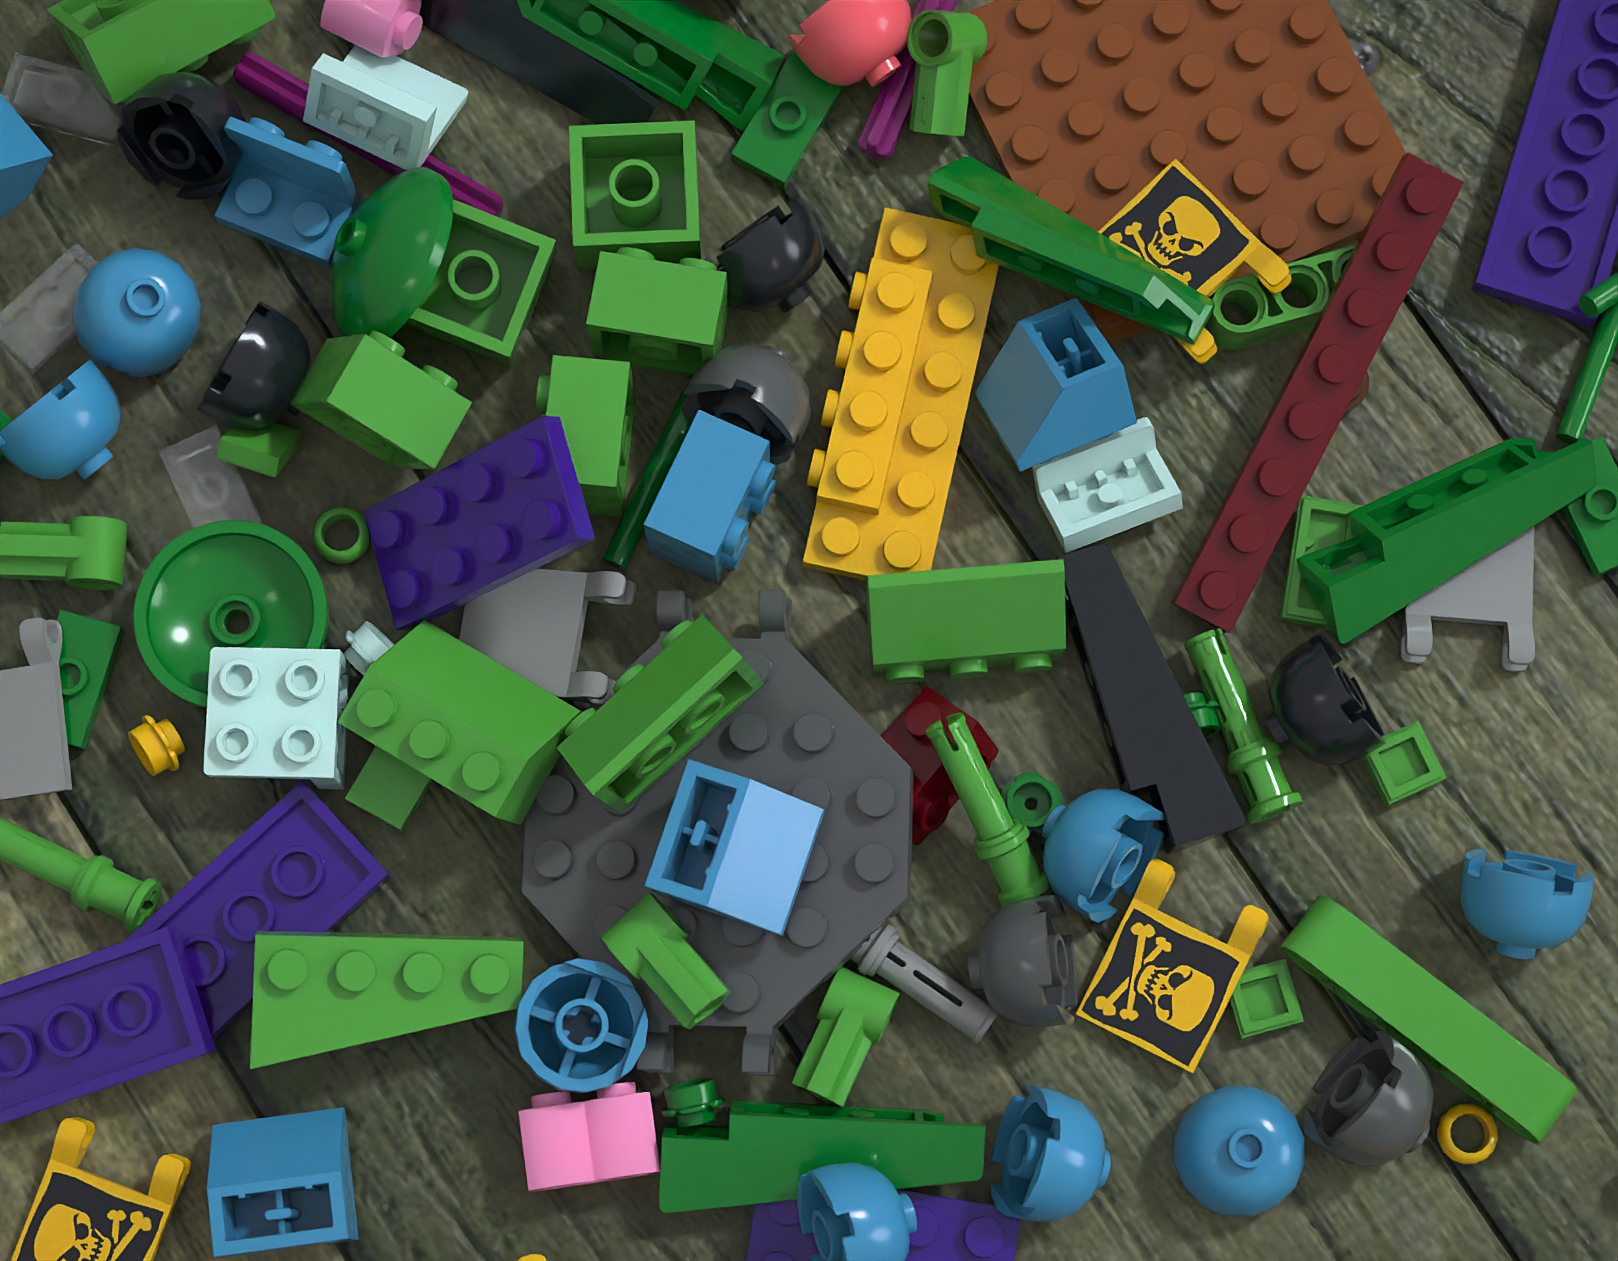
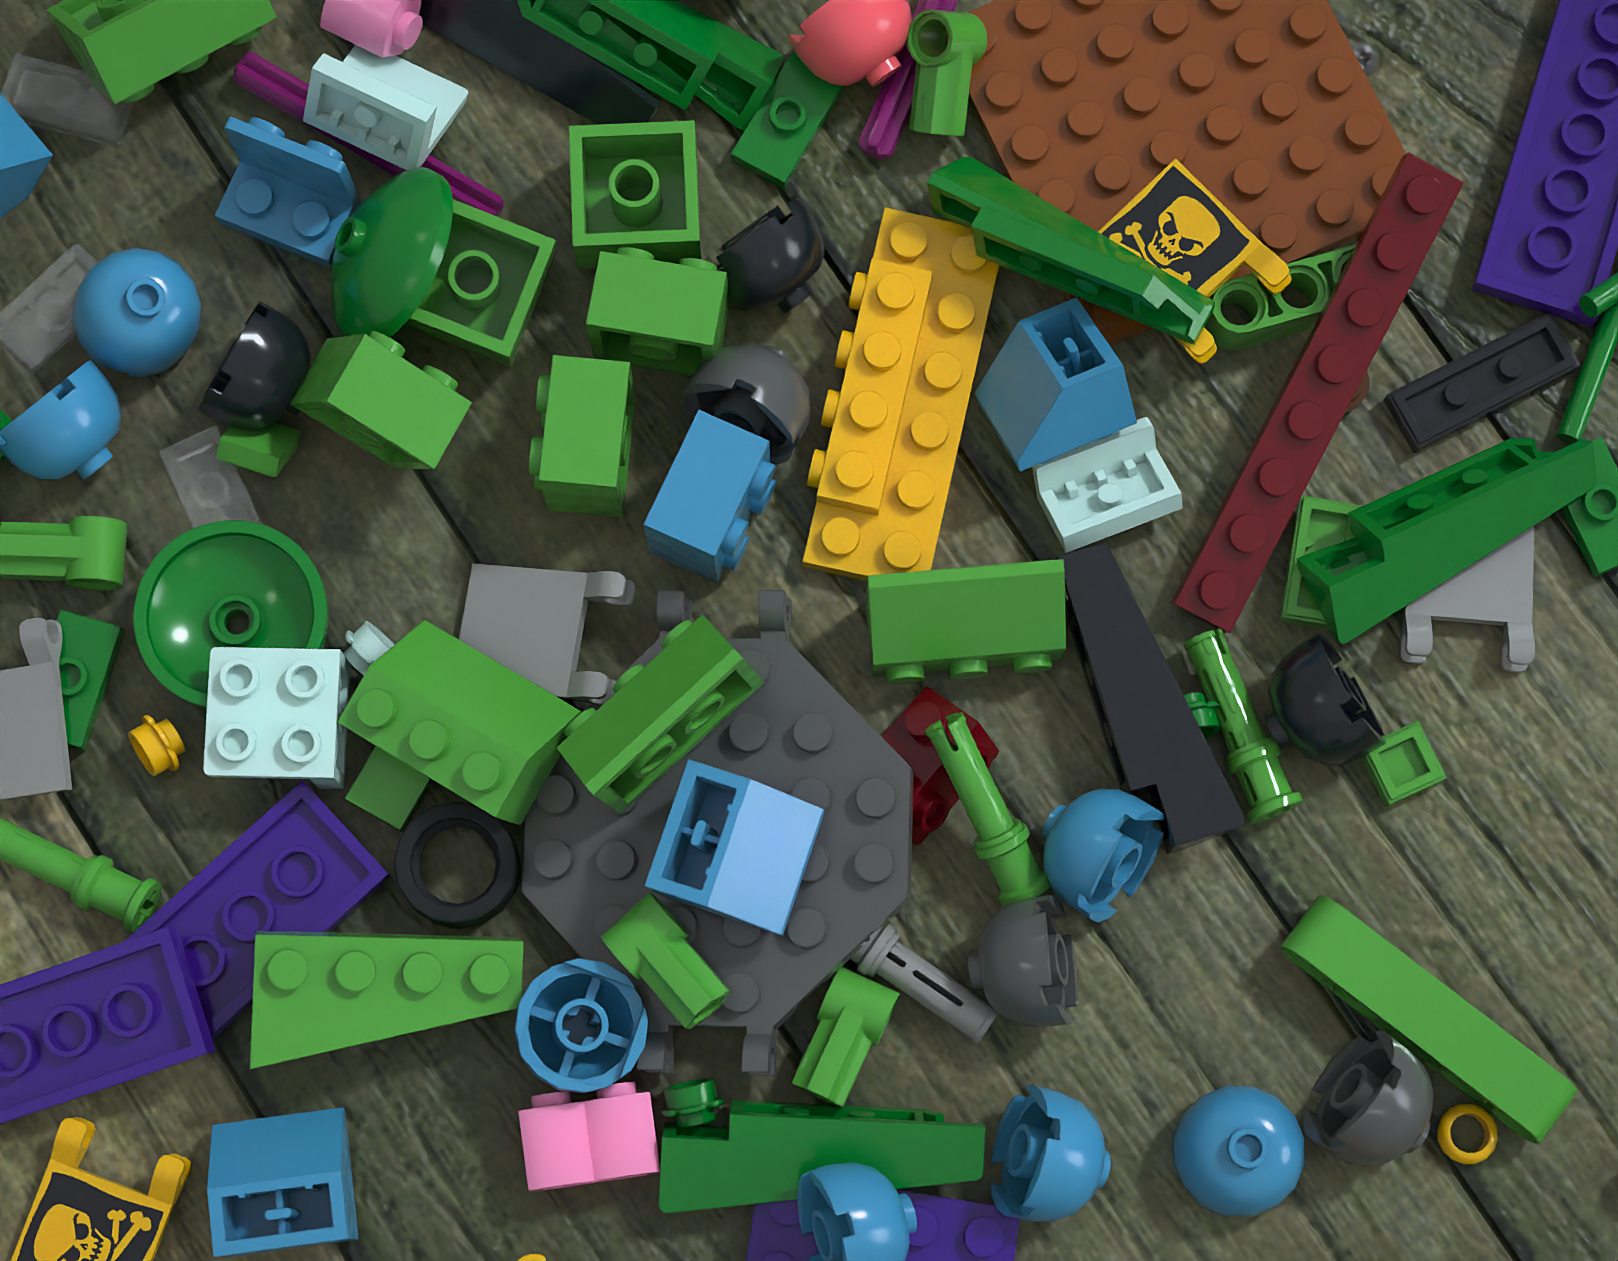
(179, 136): black cylinder -> none
(324, 522): bright green piece -> none
(409, 855): none -> black tyre
(479, 523): dark purple plate -> none
(632, 522): green bar -> none
(1031, 786): green plate -> none
(1165, 979): flag -> none
(1264, 1000): bright green tile -> none
(1481, 382): none -> black tile
(1524, 900): dark azure cylinder -> none

